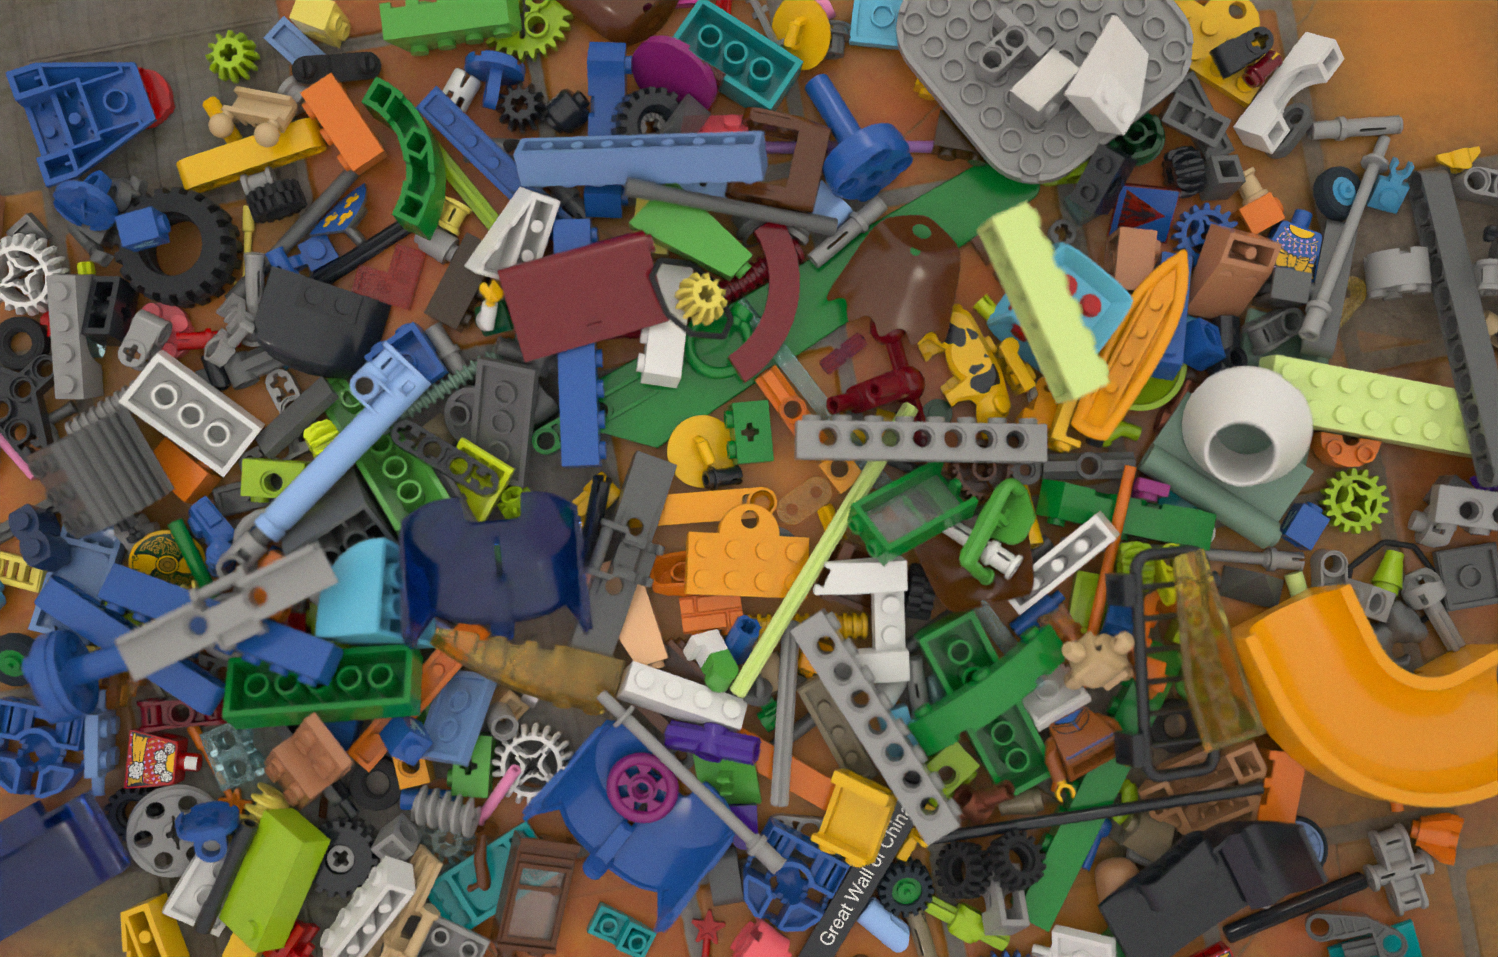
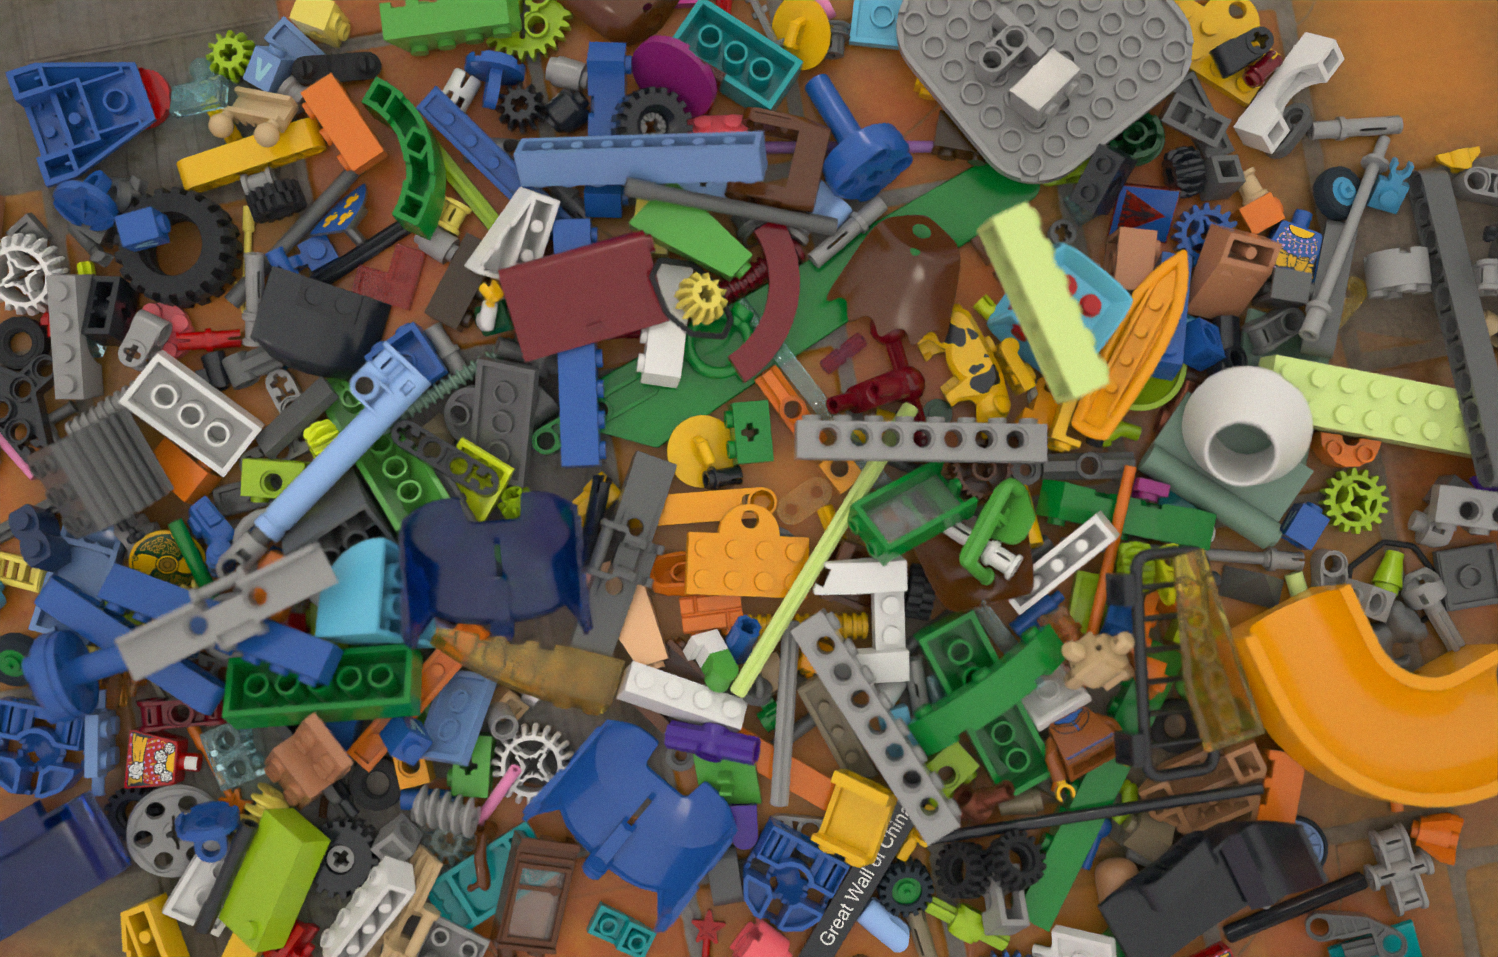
(202, 94): none -> clear light blue plate
(239, 322): light grey piece -> none
(268, 67): none -> medium blue brick
(567, 73): none -> light grey brick
(625, 805): magenta plate -> none
(687, 117): dark grey slope -> none
(755, 843): light grey bar -> none
(1111, 80): white slope -> none

